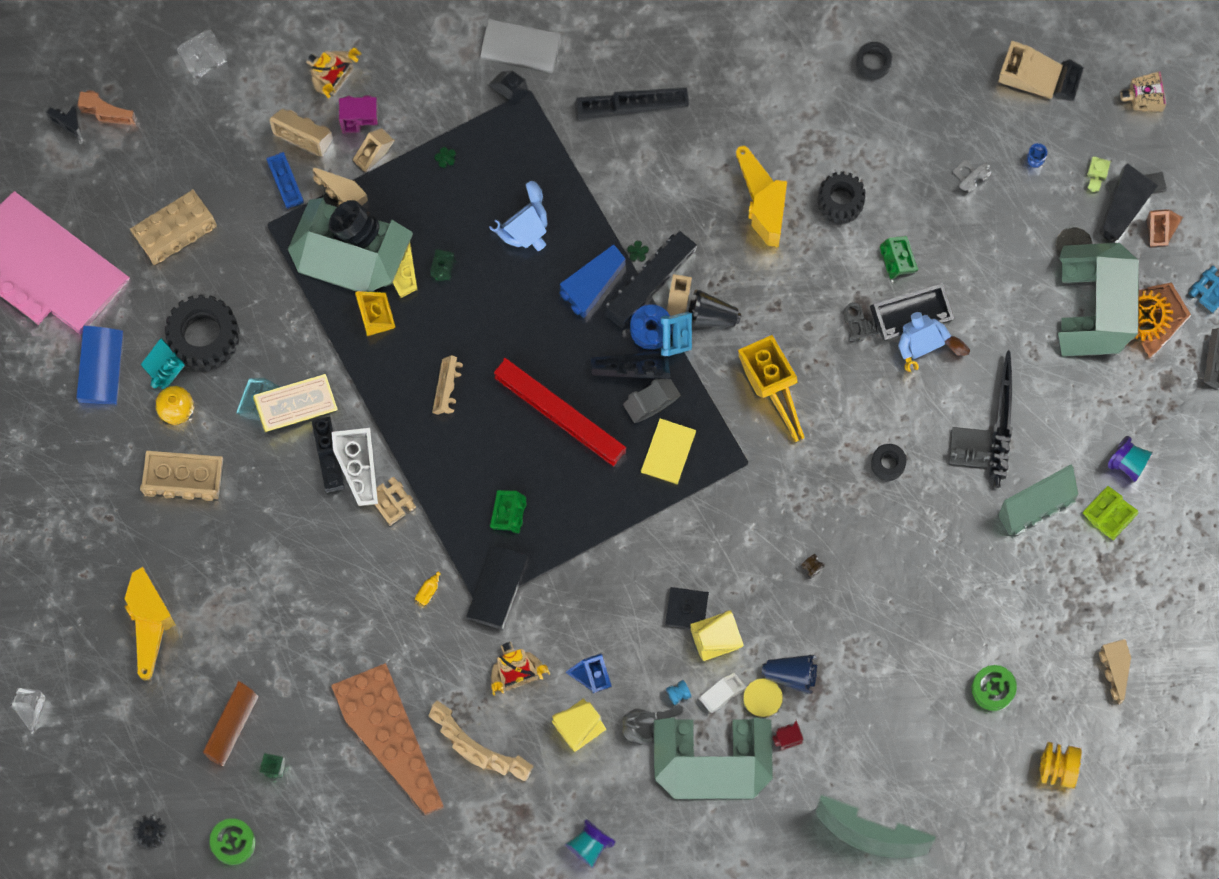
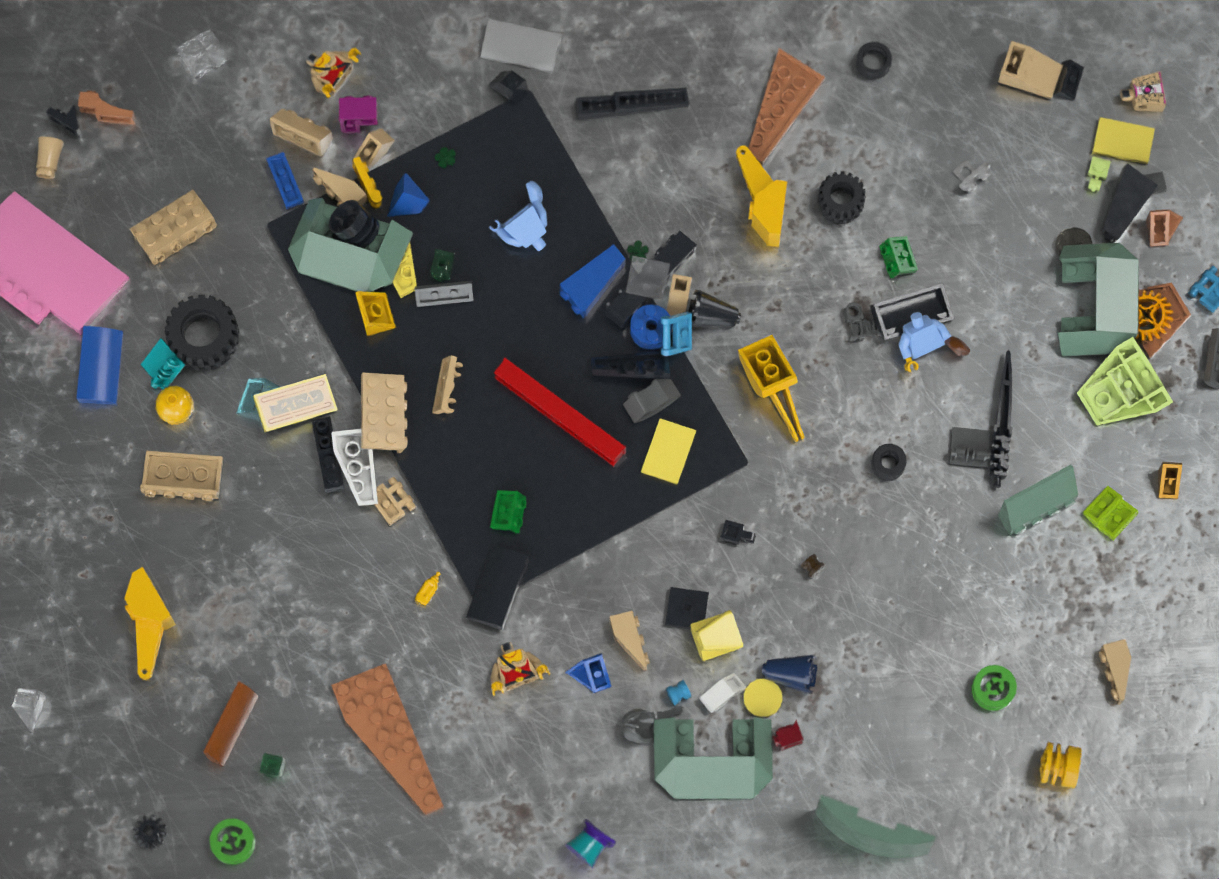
(48, 156): none -> tan plant
(367, 184): none -> yellow hinge
(383, 412): none -> tan bracket
(407, 198): none -> blue slope
(444, 293): none -> plate
(475, 752): tan piece -> none
(578, 724): light yellow piece -> none
(626, 634): none -> tan slope
(647, 278): none -> clear slope
(734, 532): none -> black plate
(786, 96): none -> nougat wing
(1038, 151): blue wheel -> none
(1123, 140): none -> light yellow tile
(1124, 386): none -> yellowish green wedge
(1130, 458): hat -> none
(1169, 479): none -> pearl gold slope

